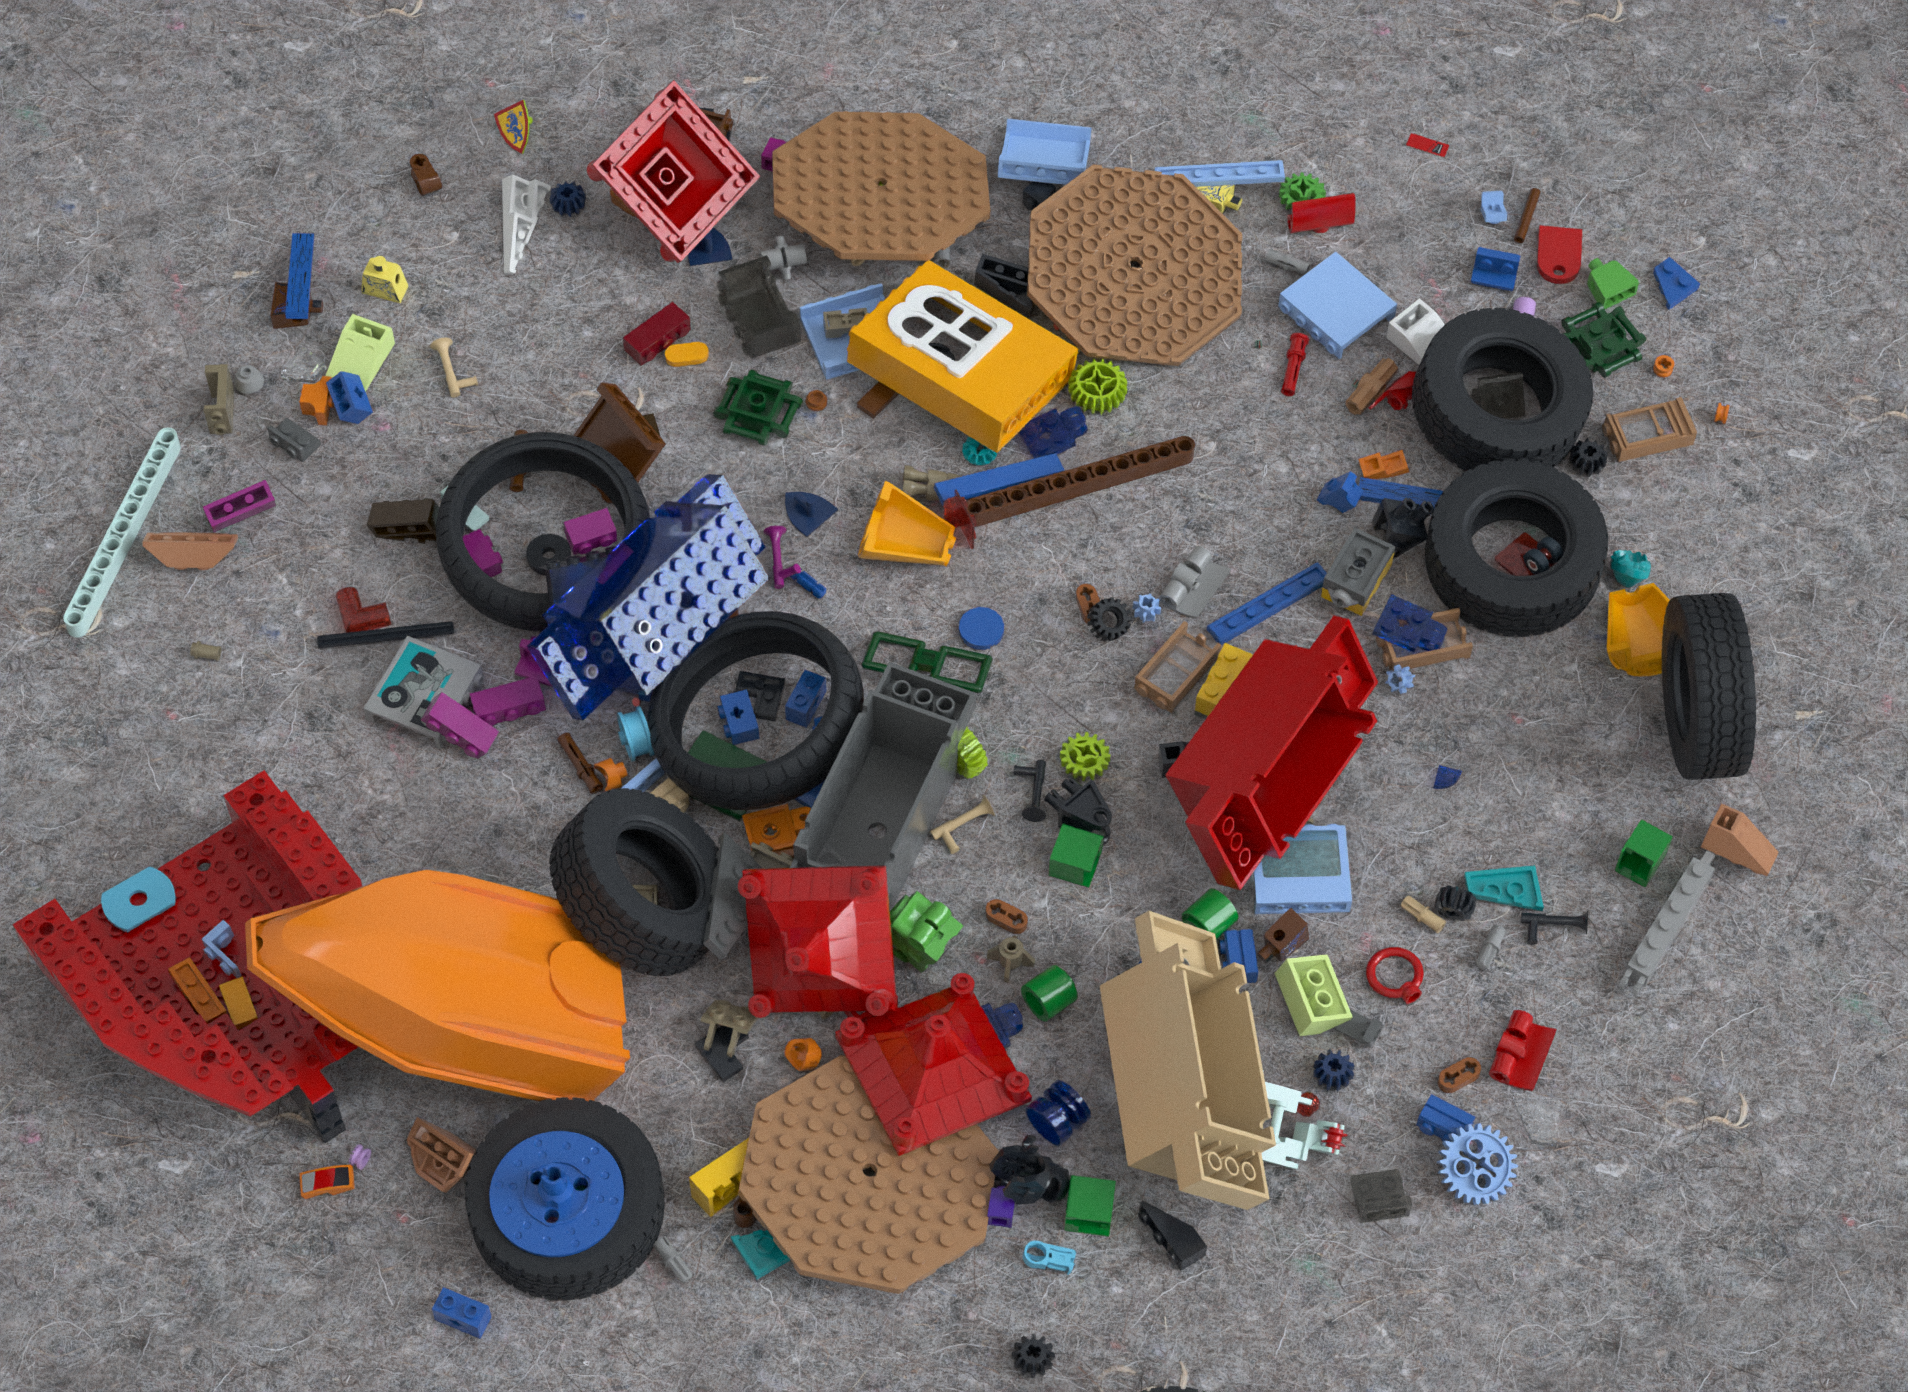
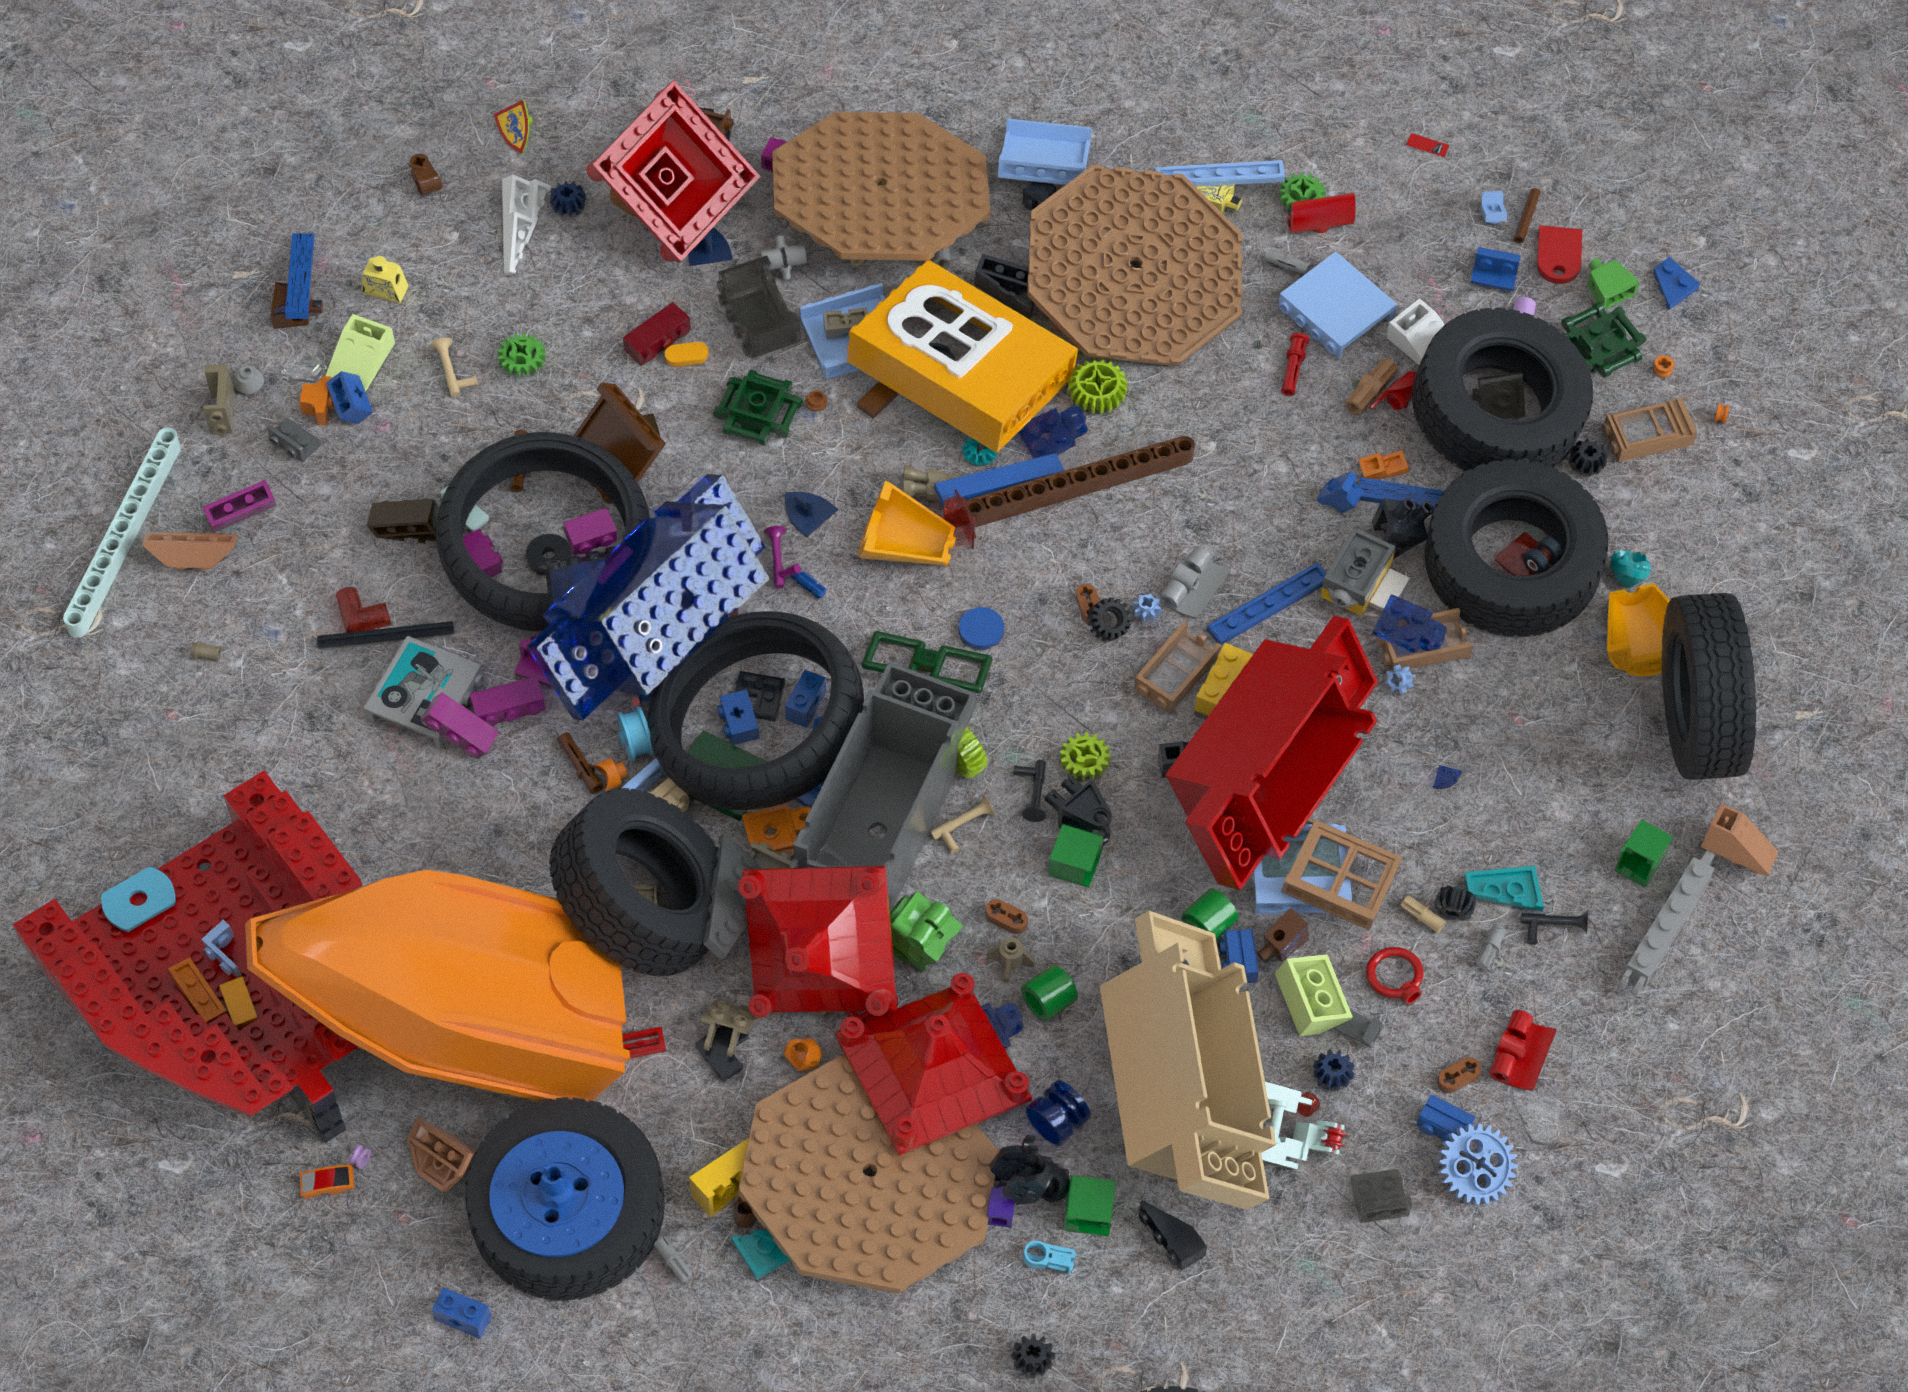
(521, 355): none -> bright green gear
(661, 1047): none -> red tile
(1329, 900): none -> medium nougat window
(1394, 584): none -> white tile

